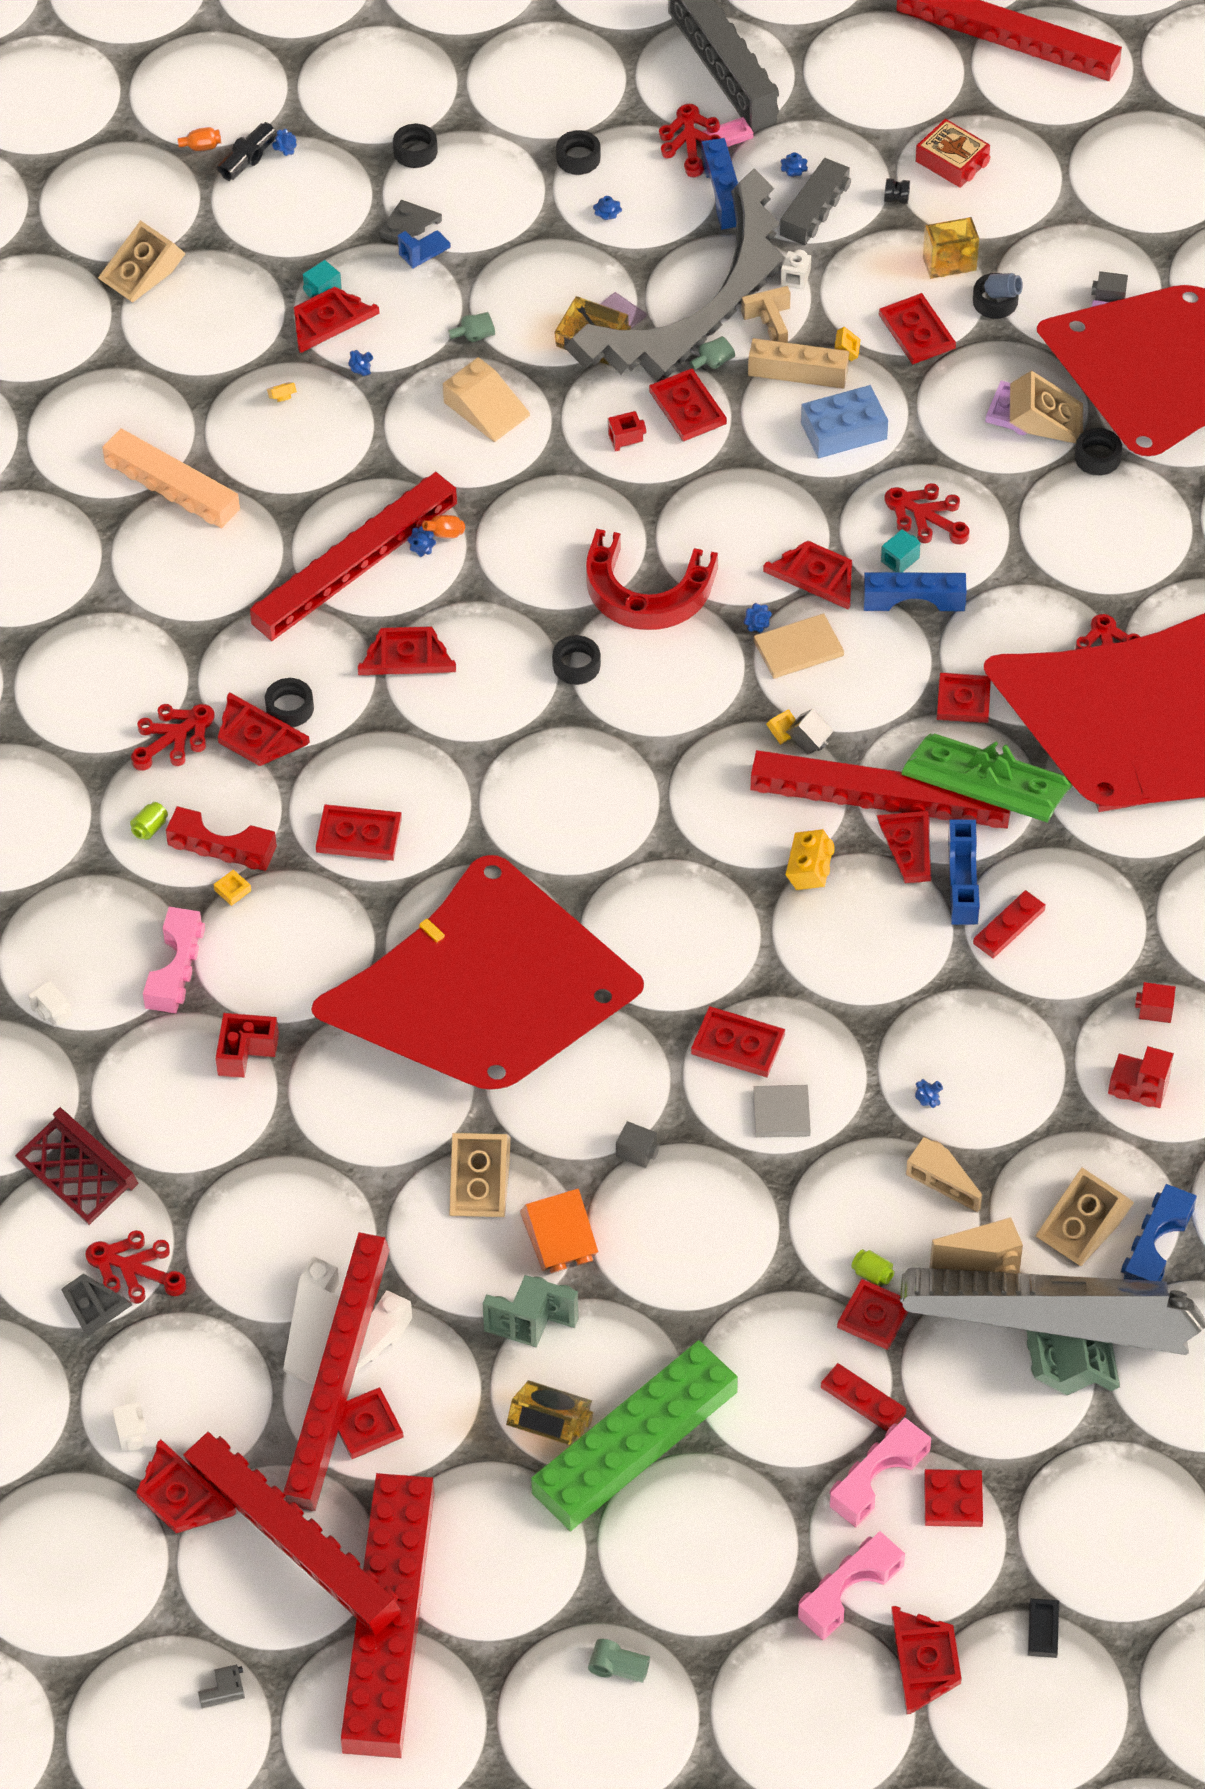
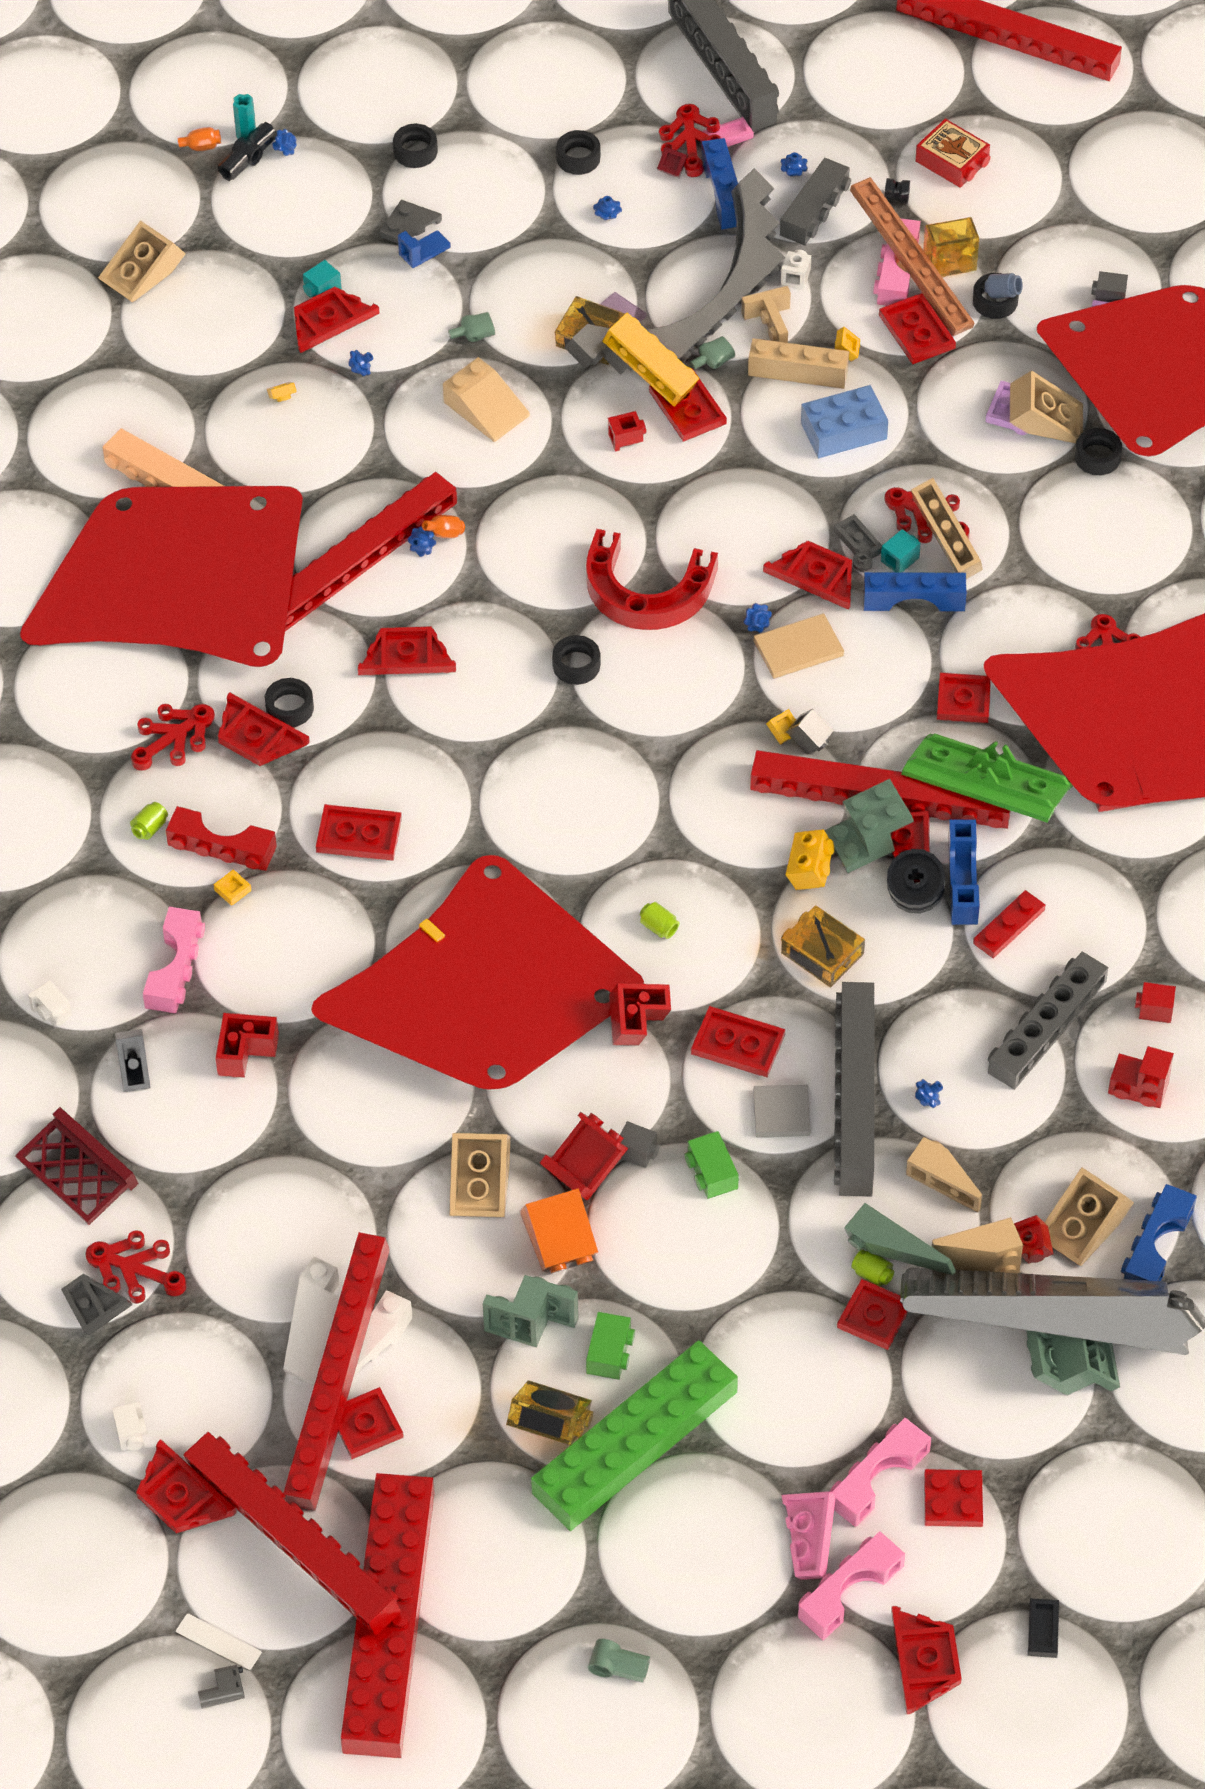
(132, 1060): none -> slope
(178, 573): none -> red piece
(218, 1641): none -> white sticker
(244, 115): none -> teal axle
(586, 1155): none -> red panel
(609, 1346): none -> bright green brick
(633, 1006): none -> red brick
(650, 359): none -> yellow brick
(659, 920): none -> lime brick
(672, 162): none -> dark red plate
(712, 1165): none -> bright green brick
(810, 1528): none -> bright pink wing
(822, 945): none -> clear yellow brick
(854, 1089): none -> dark grey brick
(859, 541): none -> dark grey hinge
(863, 1397): red plate -> none
(869, 824): none -> sand green bracket
(887, 1239): none -> sand green wedge
(894, 281): none -> bright pink arch
(912, 256): none -> nougat tile
(916, 865): none -> black wheel
(946, 528): none -> tan brick
(1014, 1069): none -> dark grey brick
(1035, 1239): none -> red brick

